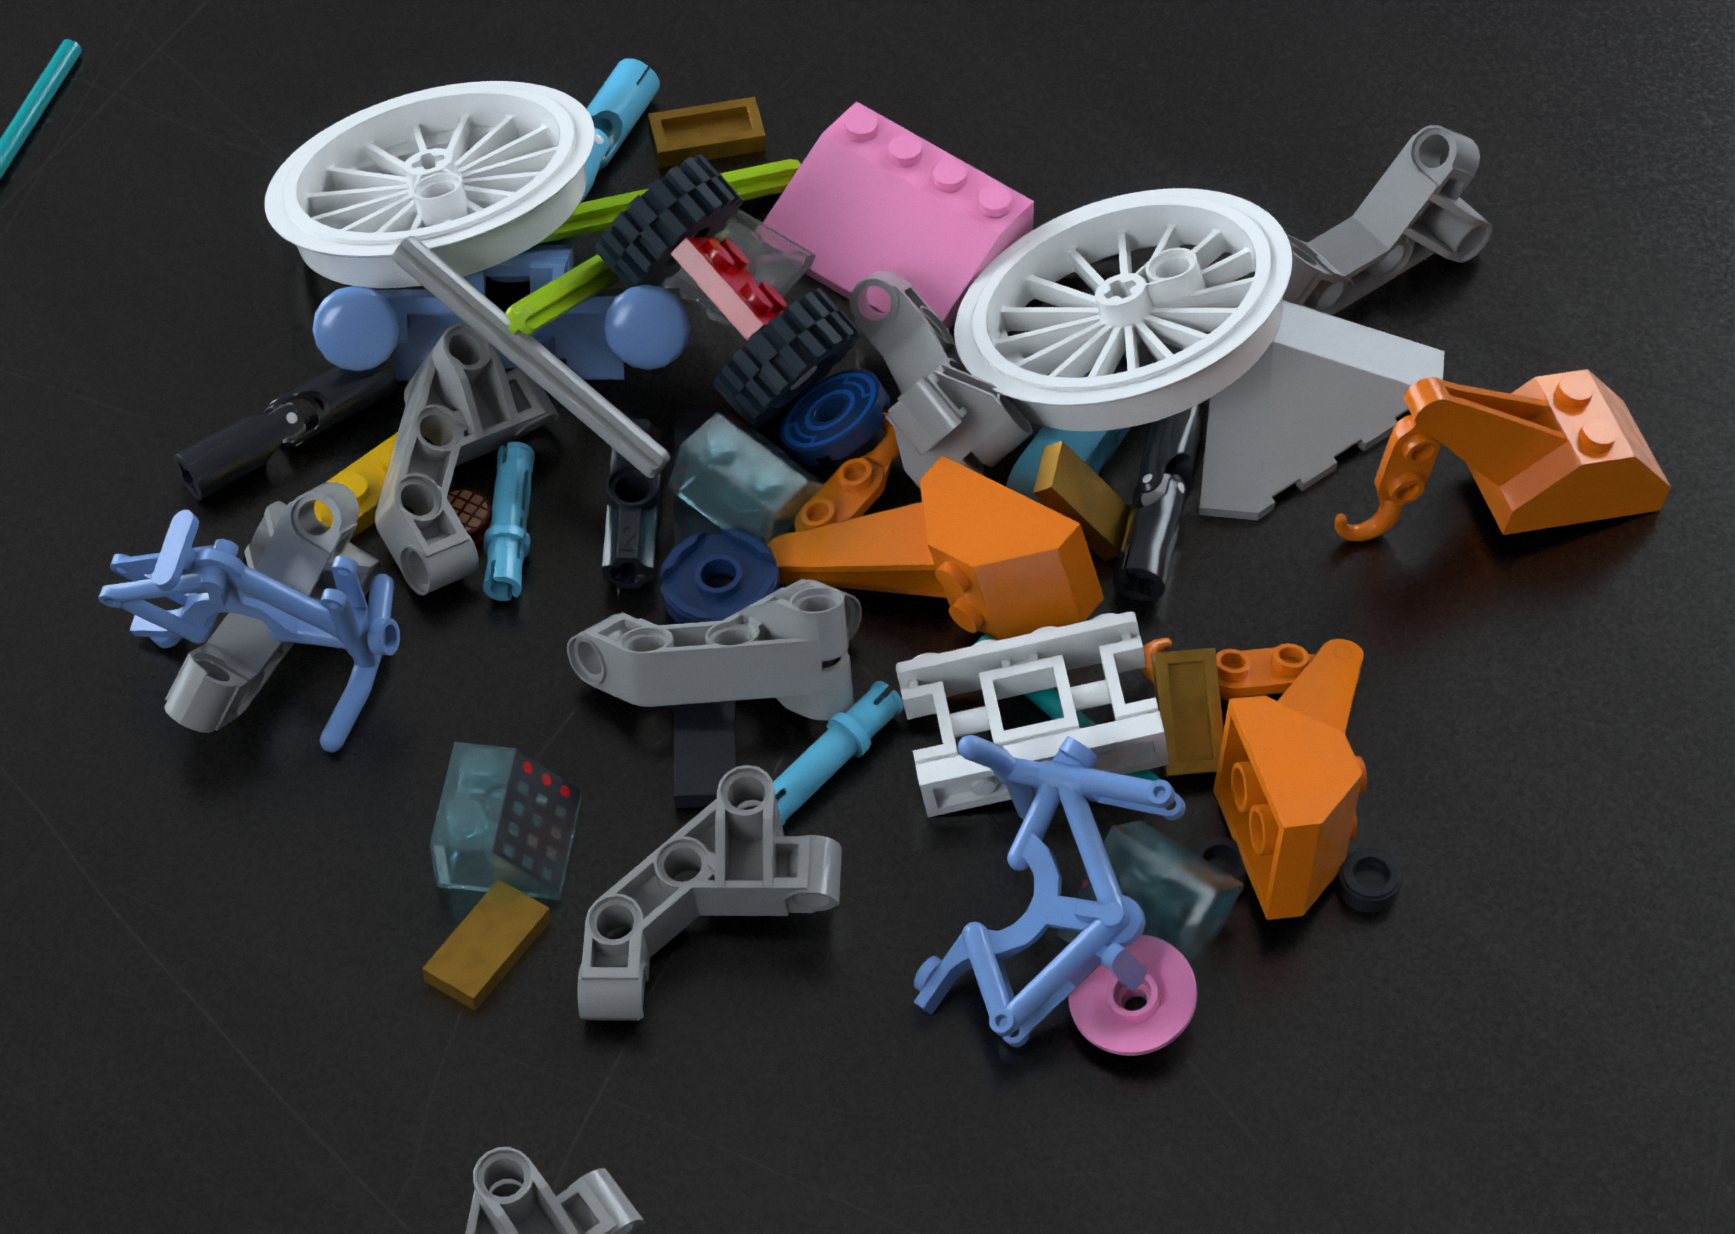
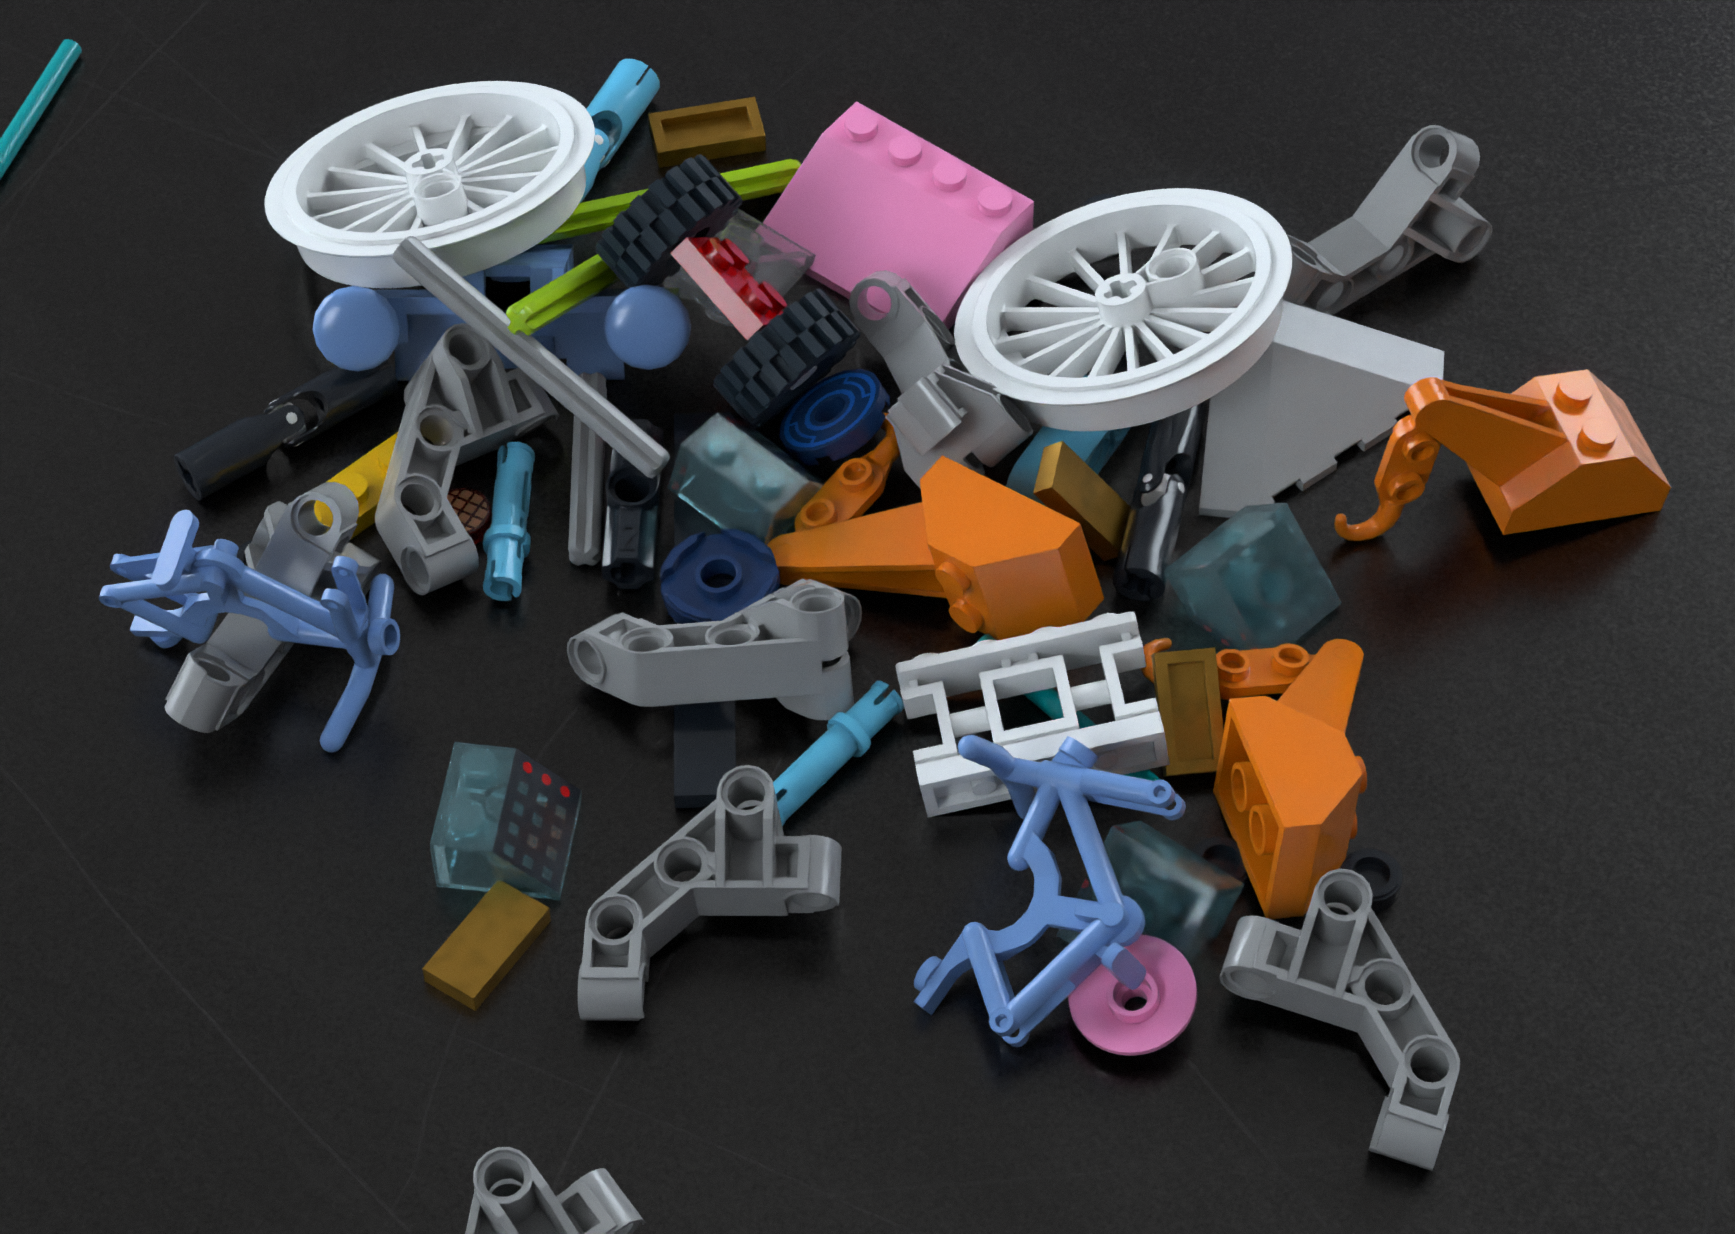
(587, 486): none -> light grey axle
(1254, 580): none -> clear light blue slope
(1327, 977): none -> light grey connector

